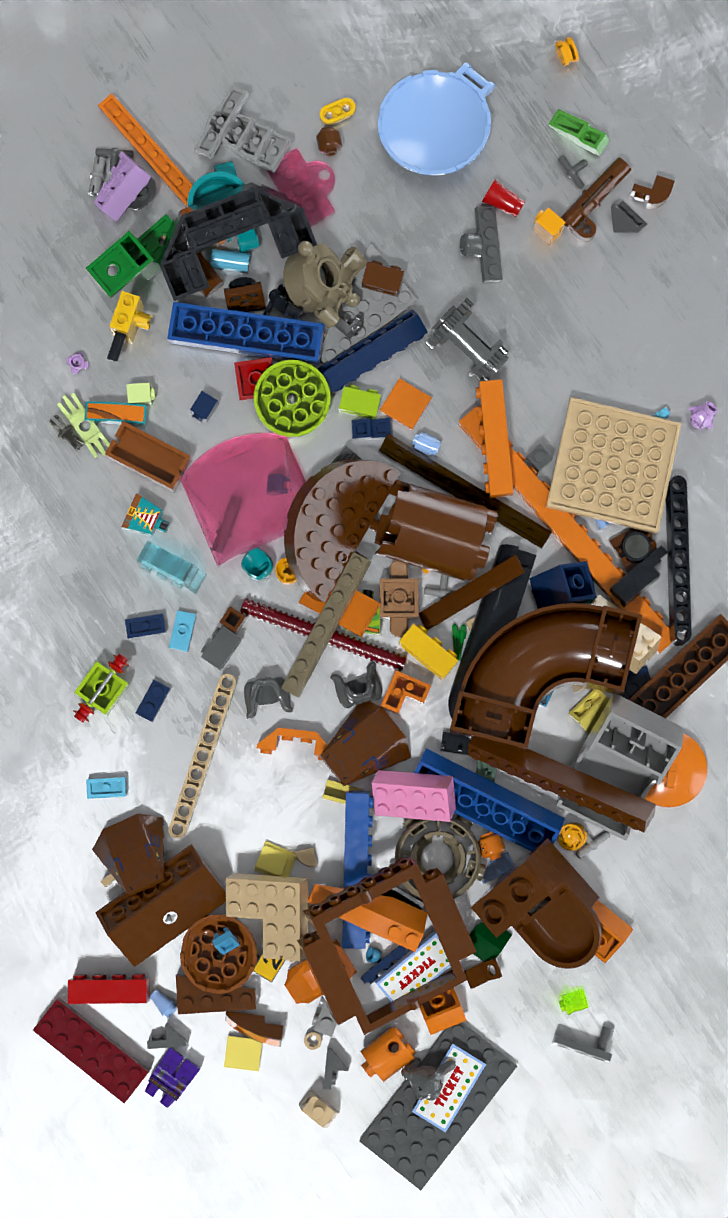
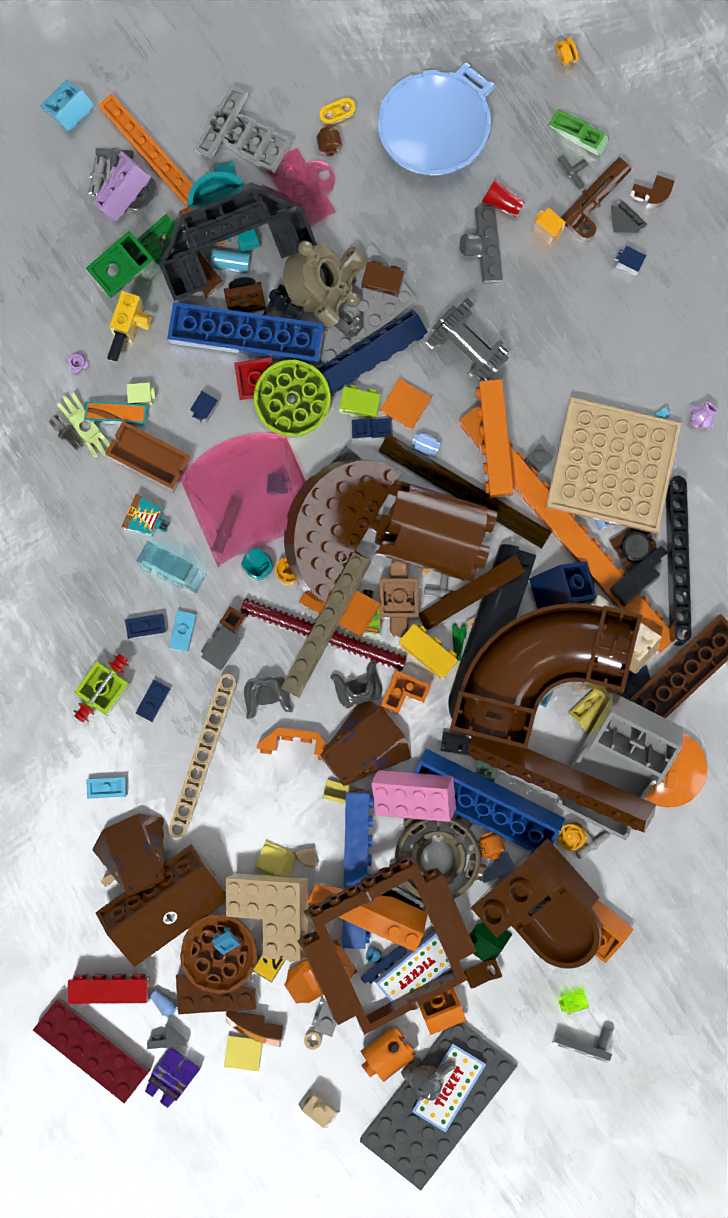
(67, 105): none -> medium azure slope
(333, 1062): dark grey slope -> none
(630, 260): none -> dark blue brick

